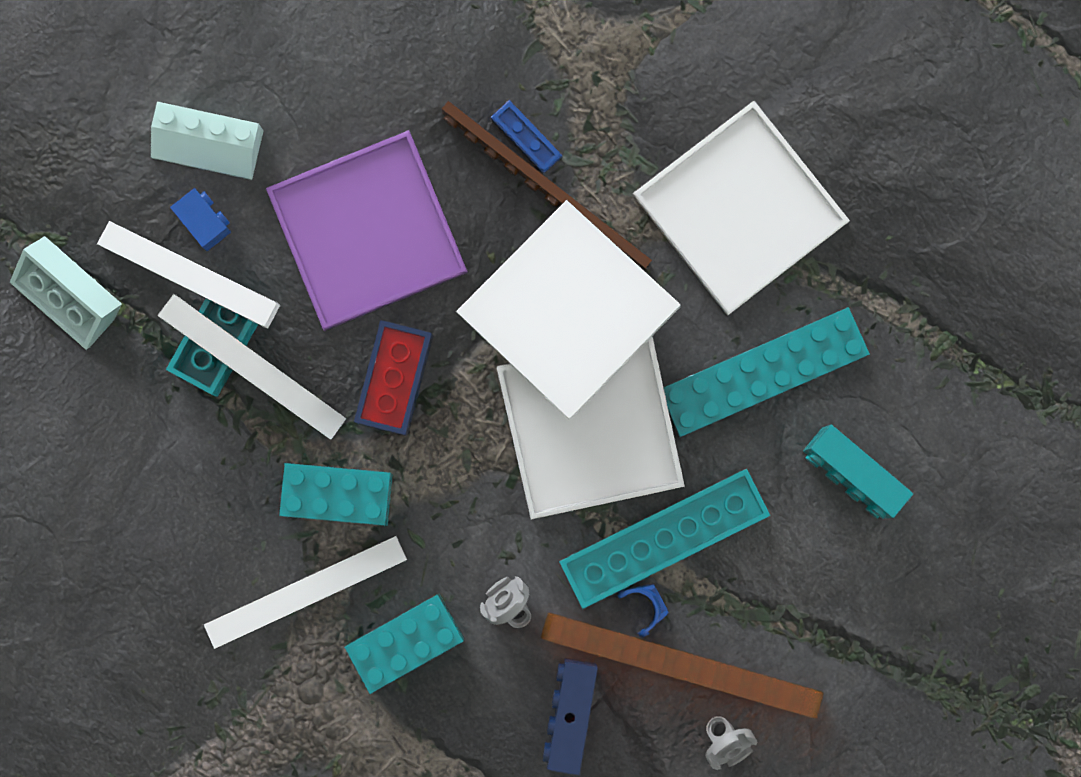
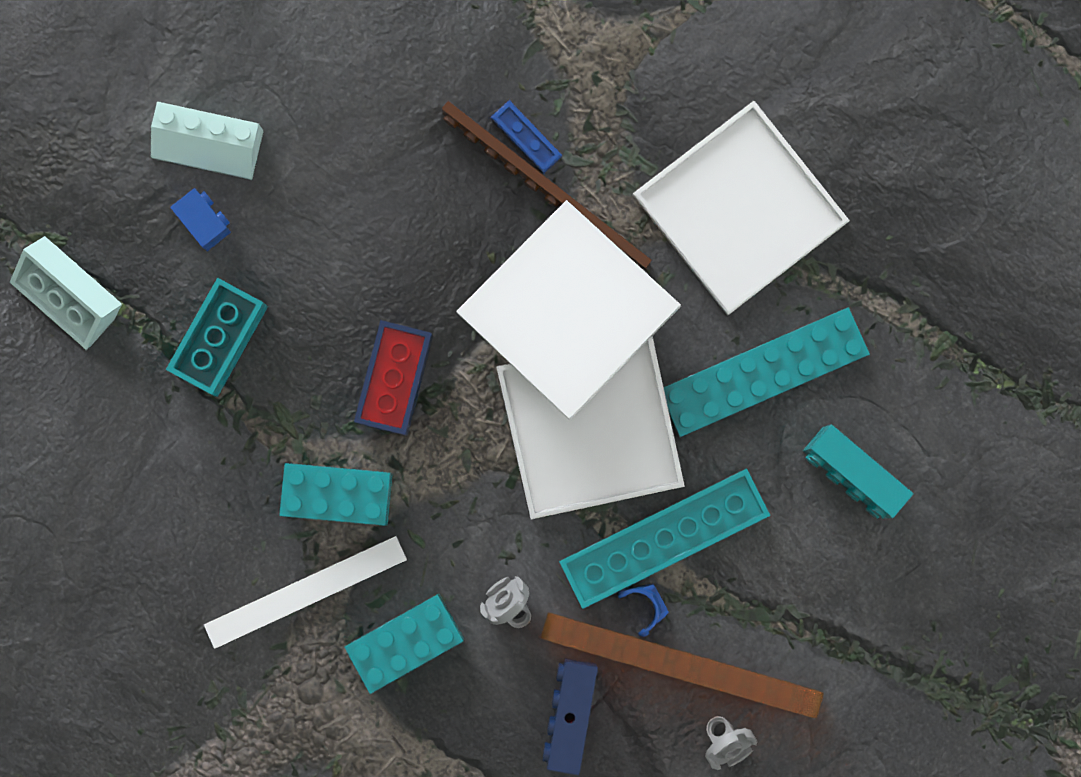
(189, 274): white tile -> none
(251, 366): white tile -> none
(366, 230): medium lavender tile -> none

